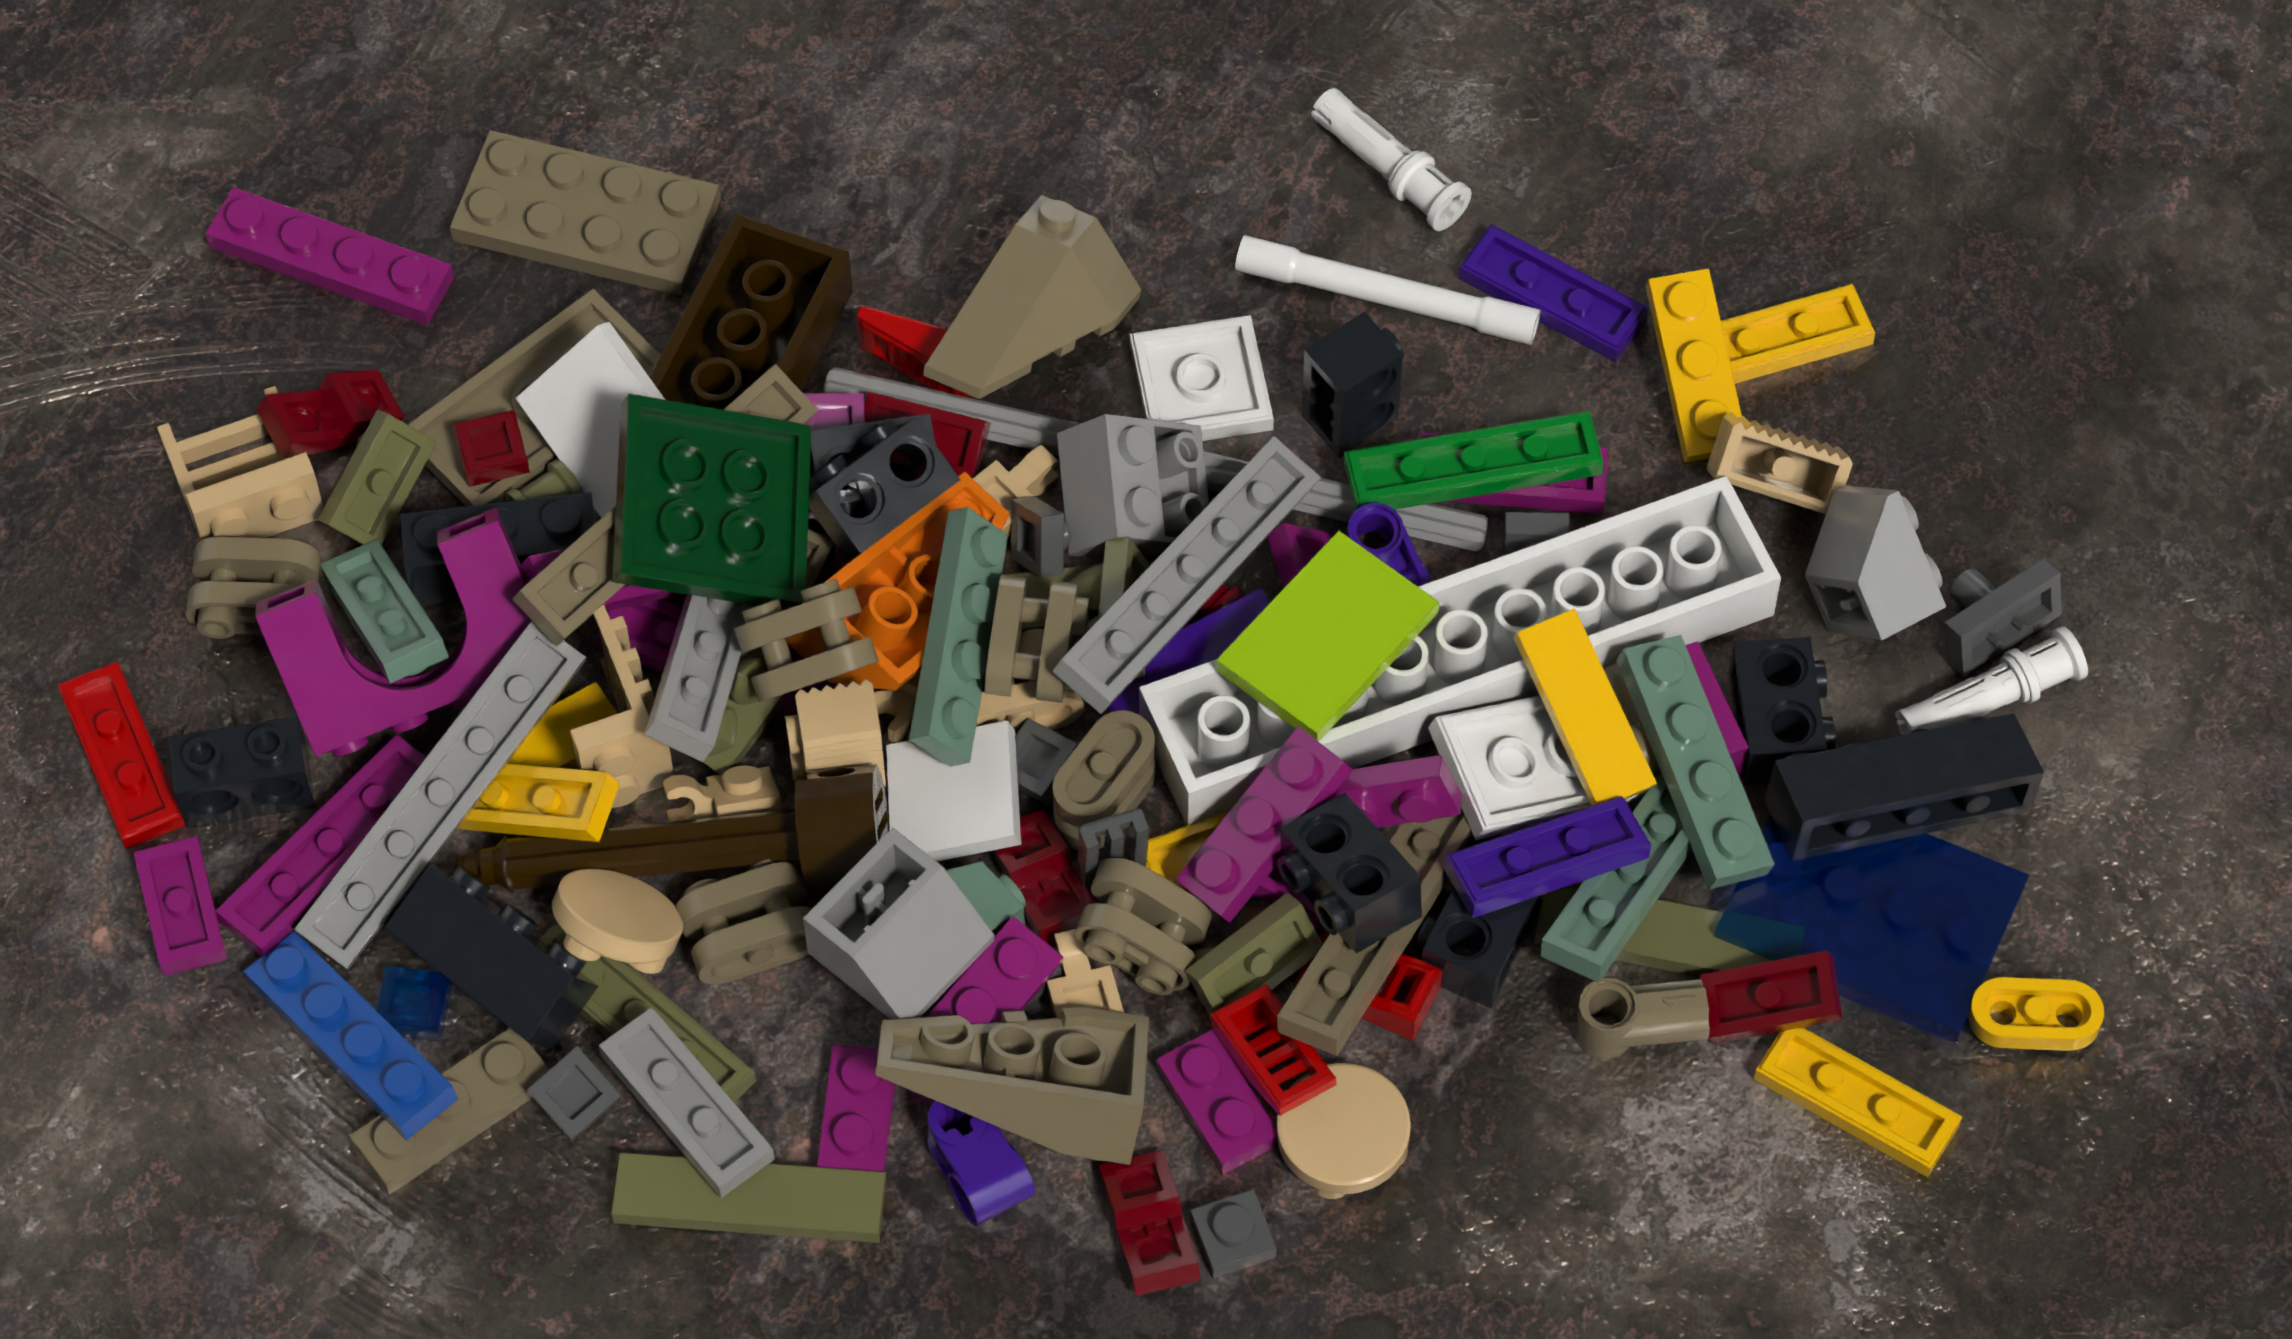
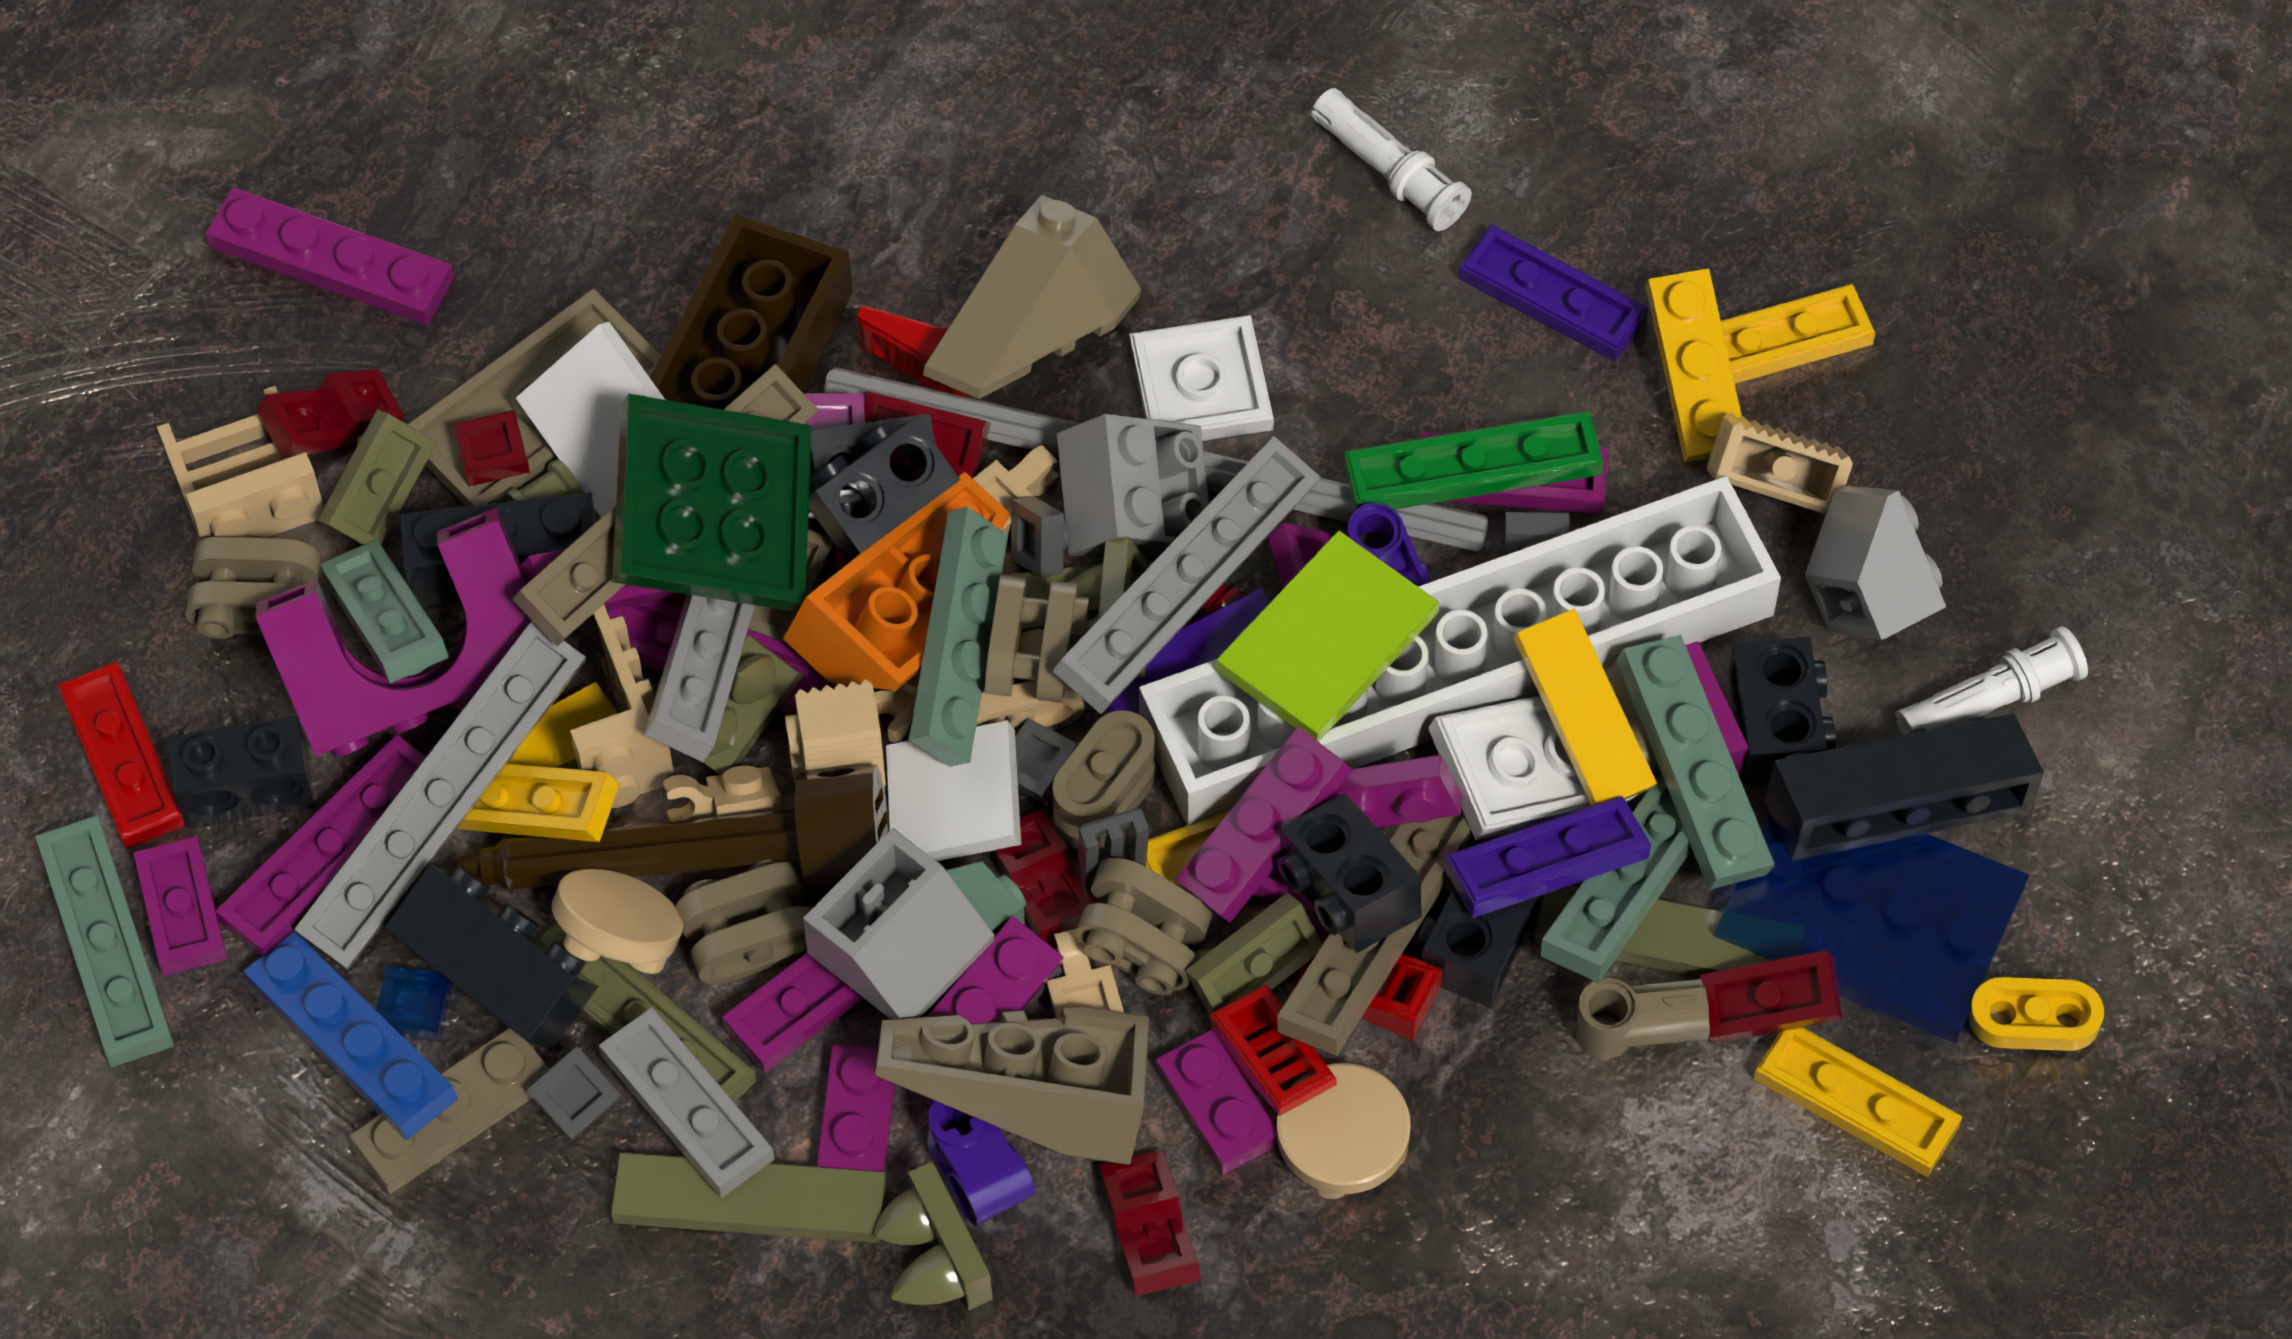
(104, 941): none -> sand green plate
(586, 213): dark tan plate -> none
(788, 1011): none -> magenta plate
(823, 608): dark tan brick -> none
(949, 1268): none -> olive tile
(1233, 1233): dark grey plate -> none
(1292, 266): white piece -> none
(1352, 383): black brick -> none
(1999, 616): dark grey tile -> none

